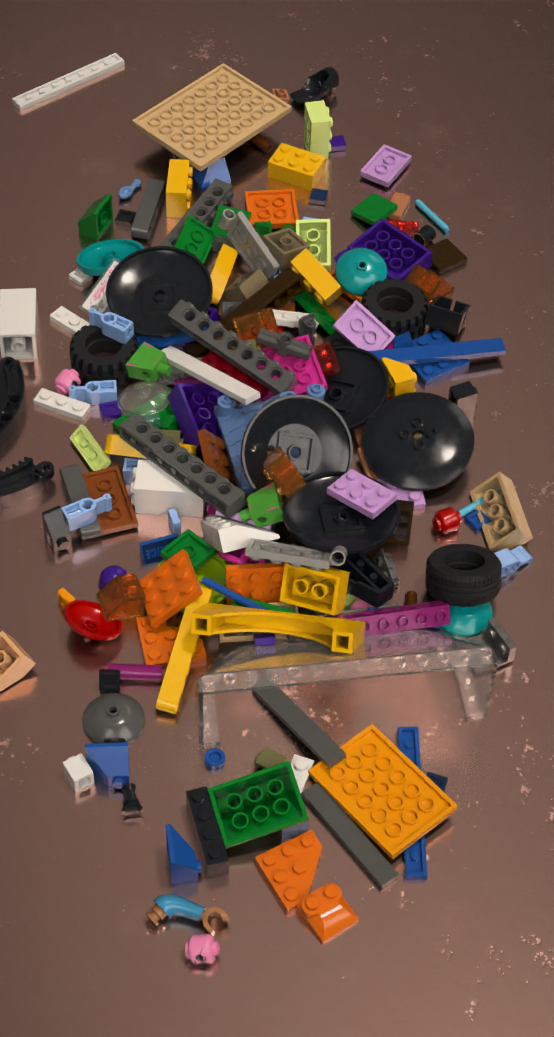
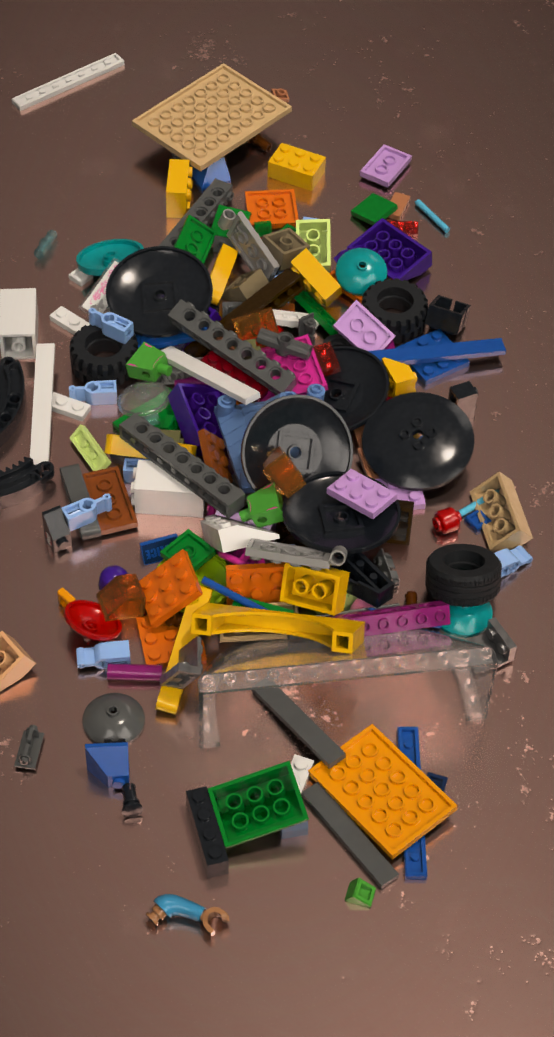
(29, 748): none -> dark grey hinge
(42, 403): none -> white tile
(45, 244): none -> clear light blue pin
(65, 379): bright pink head -> none
(78, 772): white brick -> none
(96, 218): green slope -> none
(103, 653): none -> light blue piece
(109, 411): dark purple tile -> none
(109, 680): black tile -> none
(125, 218): black tile -> none
(126, 192): medium blue piece -> none
(148, 209): dark grey beam -> none
(174, 521): light blue tile -> none
(181, 858): blue slope -> none
(188, 668): none -> flat silver bracket
(202, 949): bright pink head -> none
(214, 759): blue tile -> none
(264, 639): dark purple tile -> none
(268, 759): olive brick -> none
(291, 868): orange plate -> none
(317, 86): black hair -> none
(317, 128): yellowish green brick -> none
(318, 196): dark blue tile -> none
(327, 912): orange slope -> none
(338, 143): dark purple tile -> none
(360, 893): none -> bright green slope
(403, 340): blue tile -> none
(426, 234): black wheel -> none
(429, 282): clear orange slope -> none
(446, 256): dark brown tile -> none

